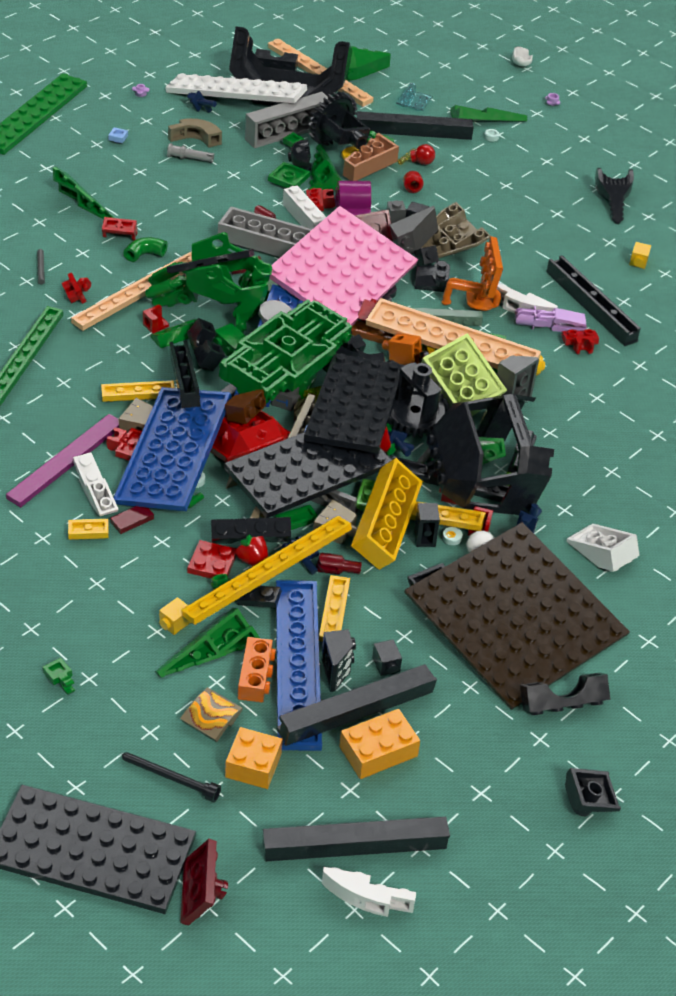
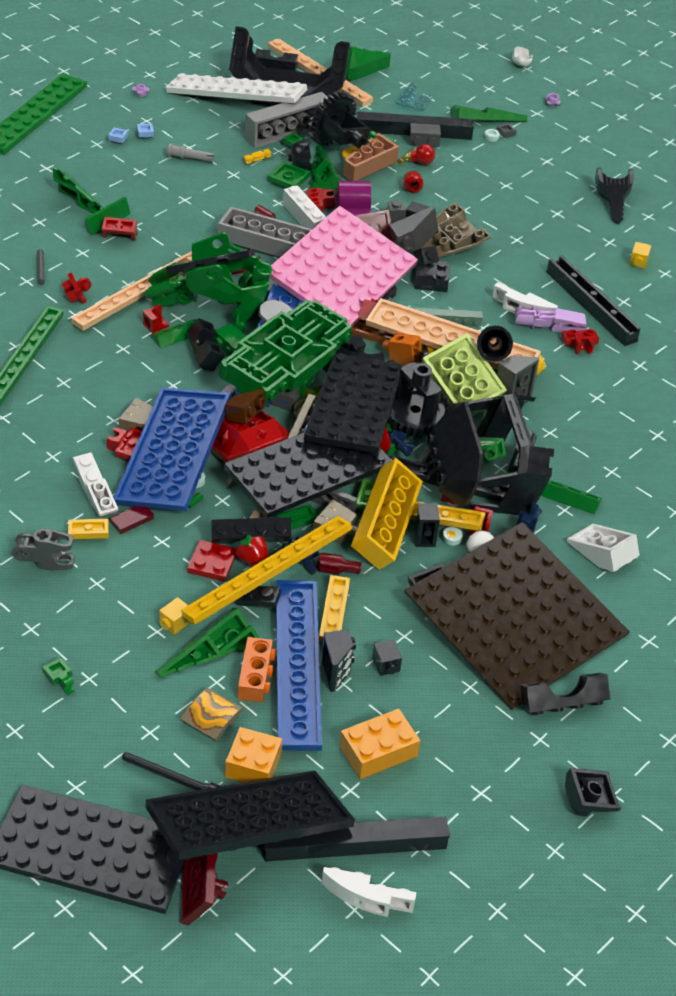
(44, 549): none -> dark grey piece
(62, 461): tile -> none
(117, 209): none -> green slope
(130, 391): yellow plate -> none
(145, 130): none -> light blue plate
(145, 246): green cylinder -> none
(185, 375): black tile -> none
(197, 129): dark tan arch -> none
(198, 101): dark blue arm -> none
(219, 580): green plate -> none
(248, 814): none -> black plate
(257, 156): none -> yellow axle
(355, 704): black tile -> none
(424, 134): none -> dark grey brick
(480, 294): orange plate -> none
(498, 350): none -> black cone
(506, 130): none -> dark grey tile
(572, 497): none -> green slope

